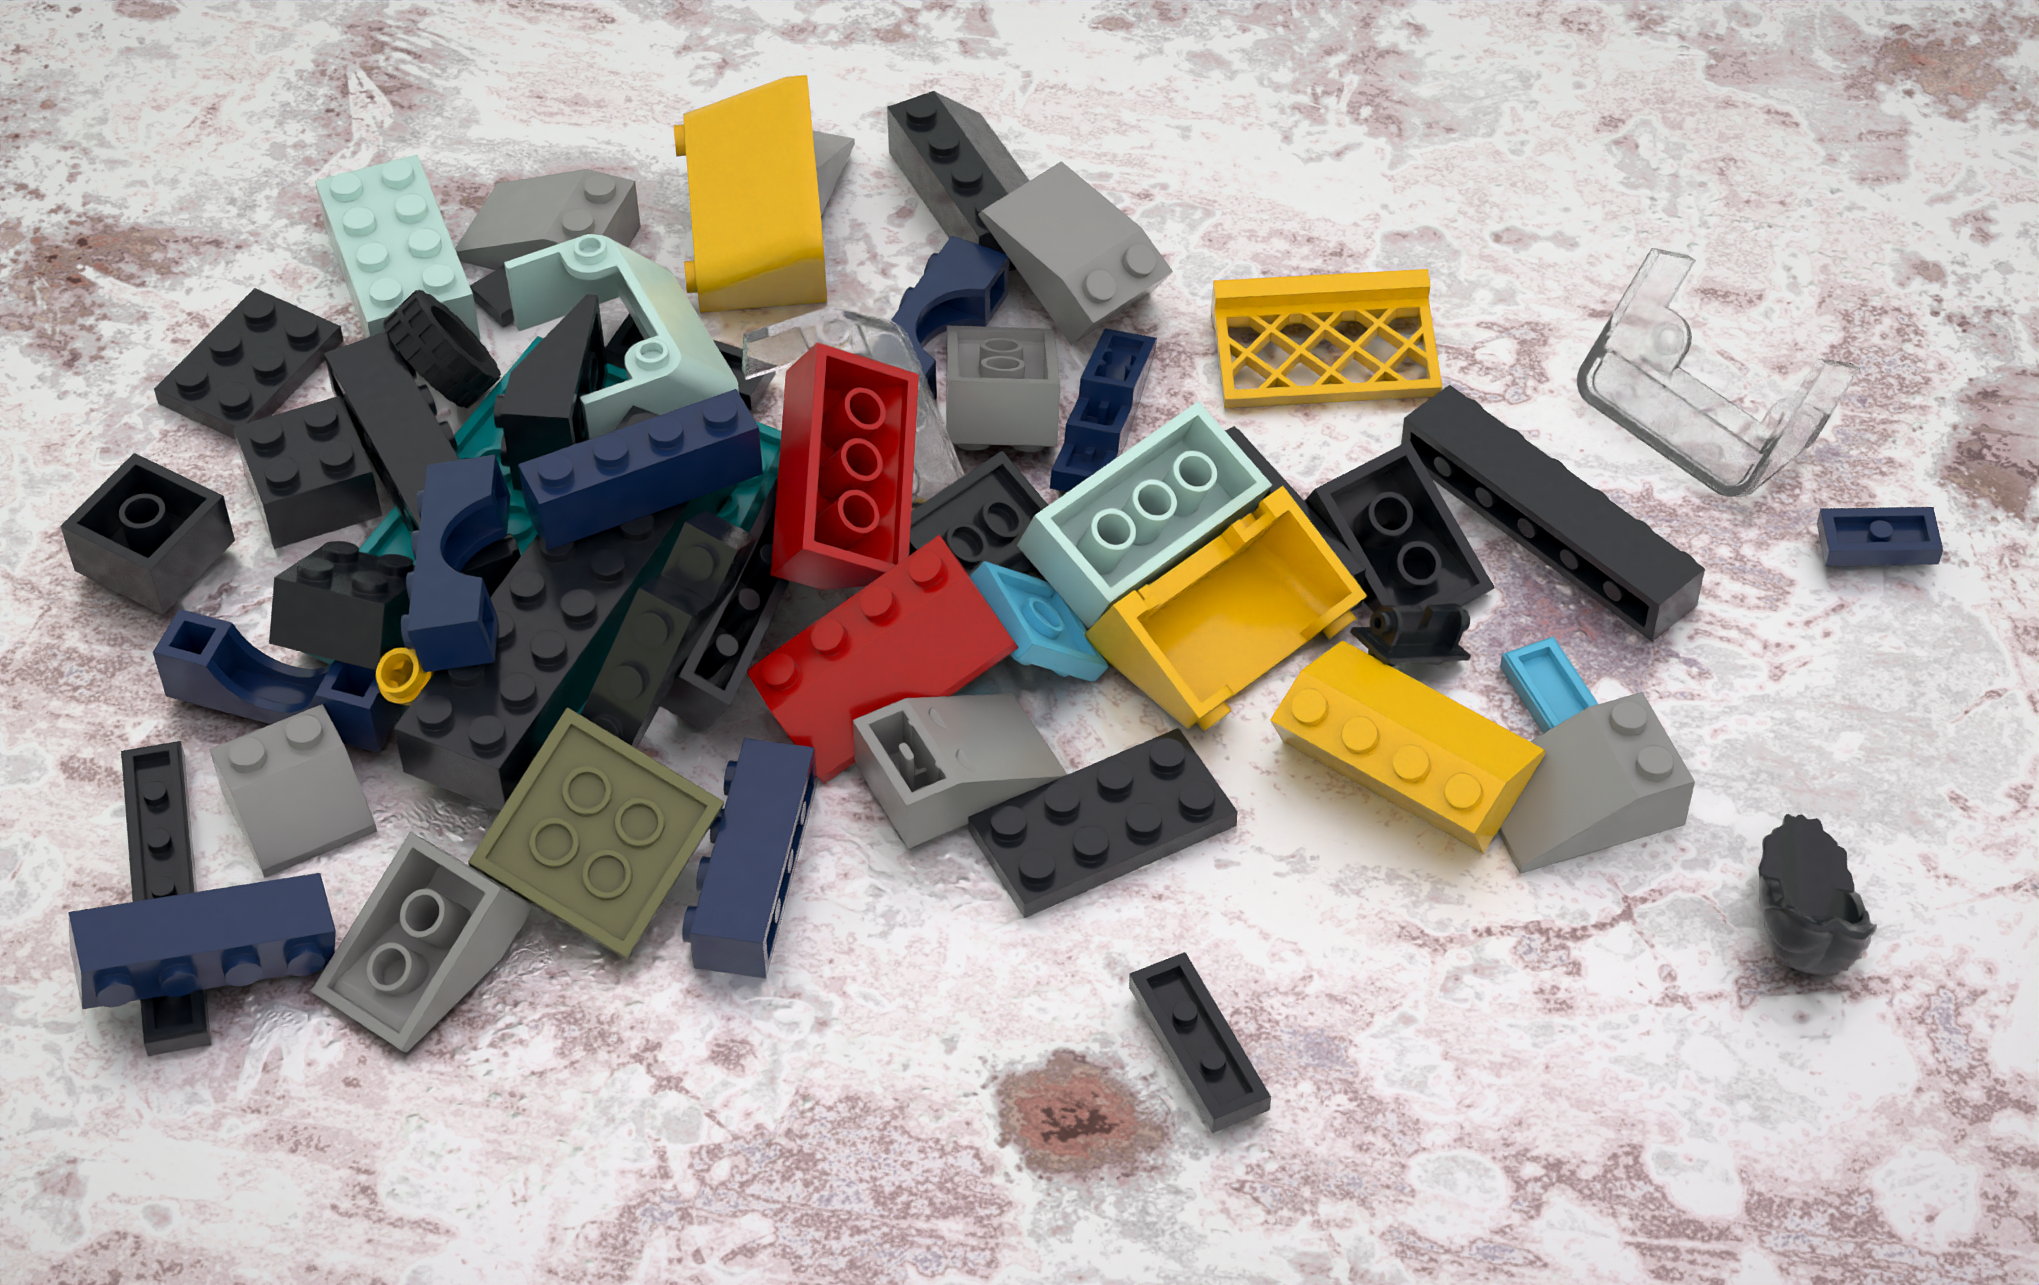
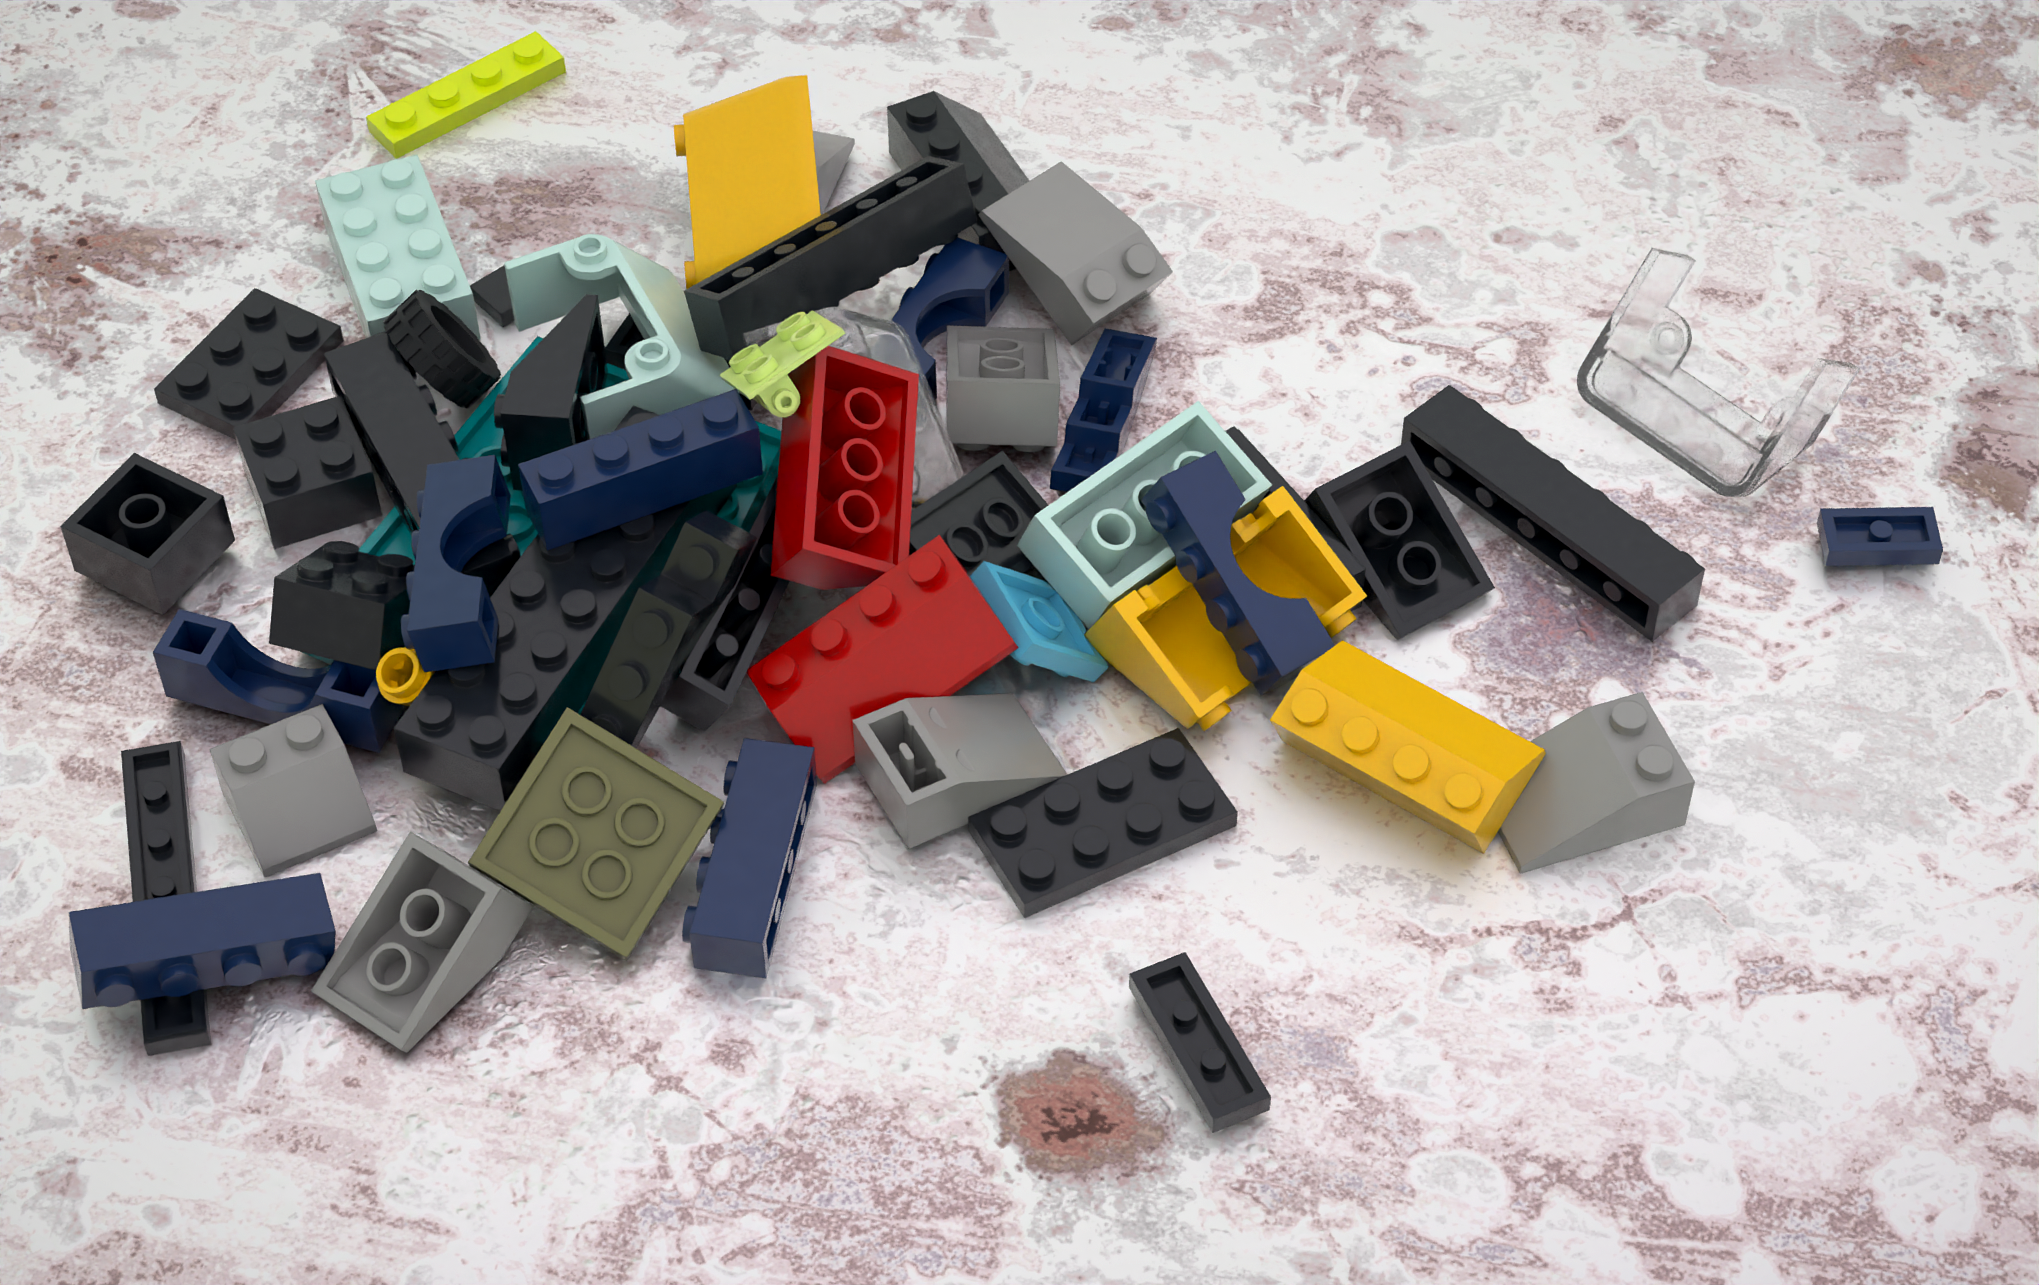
(465, 94): none -> neon yellow plate
(549, 211): light grey slope -> none
(763, 370): none -> yellowish green hinge
(833, 254): none -> black brick
(1266, 632): none -> dark blue arch
(1320, 305): yellow fence -> none
(1415, 634): black hinge -> none
(1546, 682): medium azure tile -> none
(1811, 900): black hair -> none

